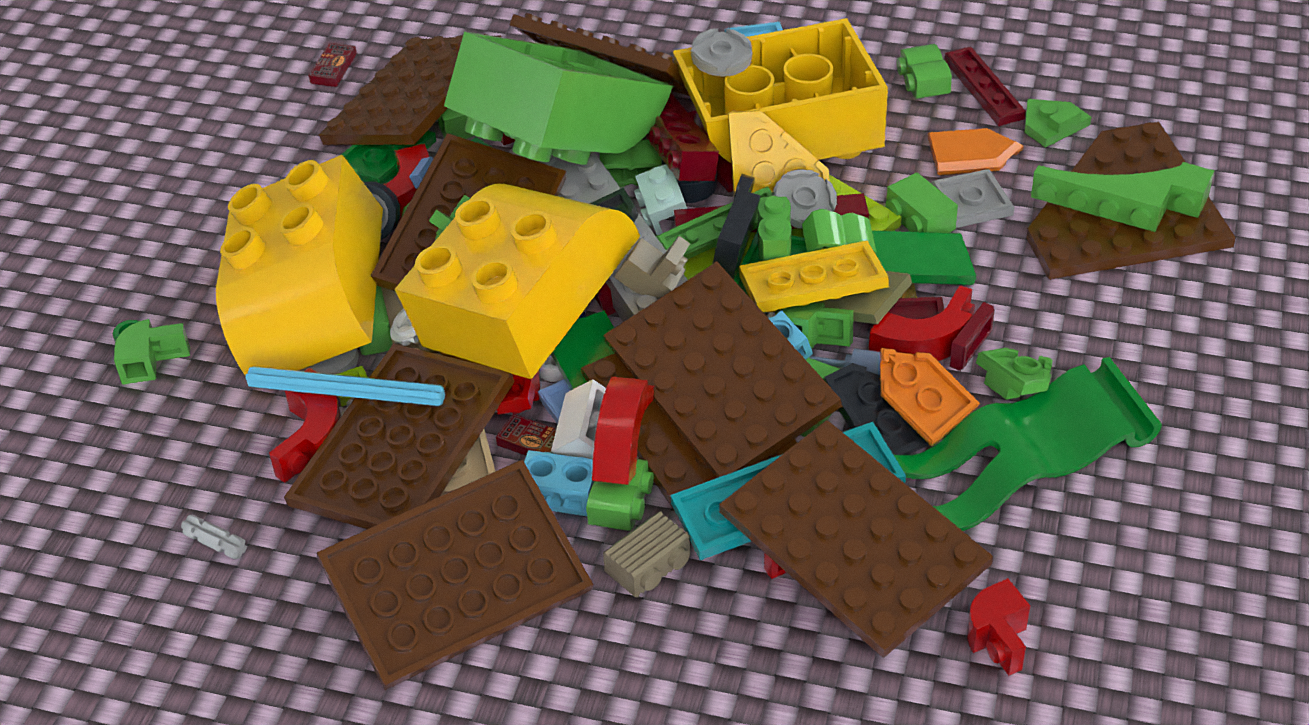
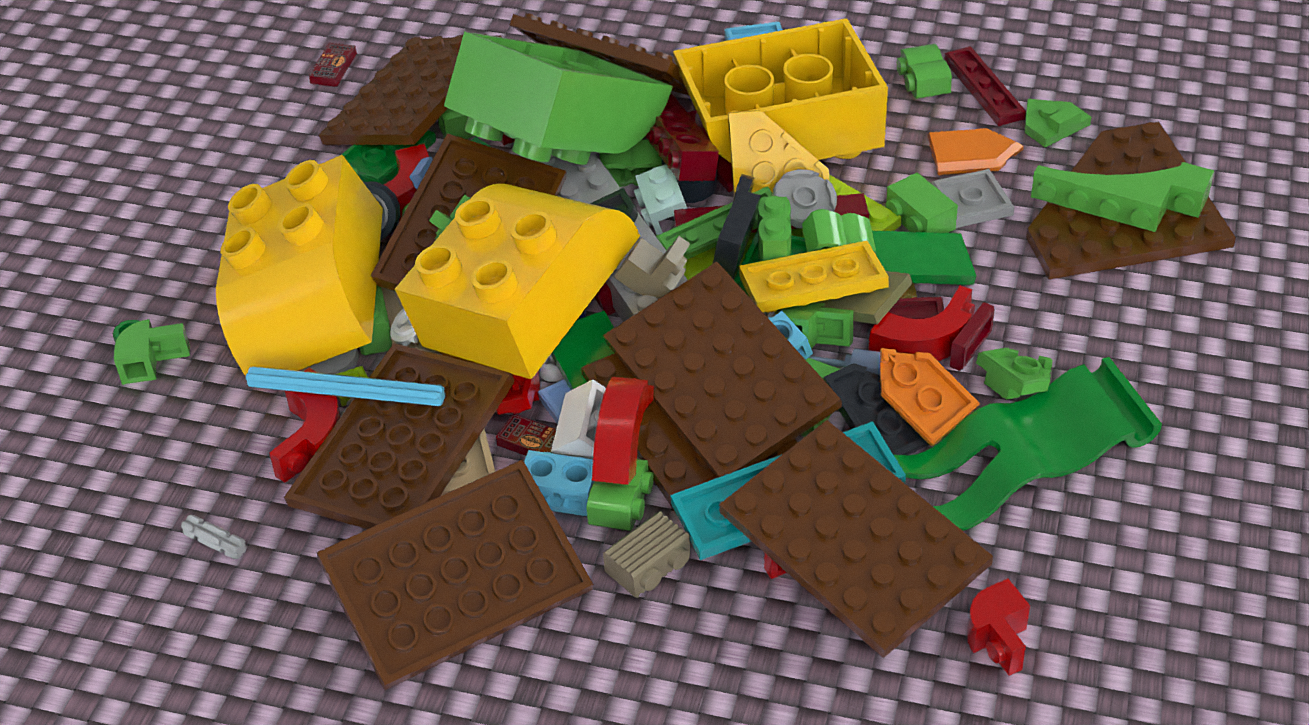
(721, 52): light grey tile -> none

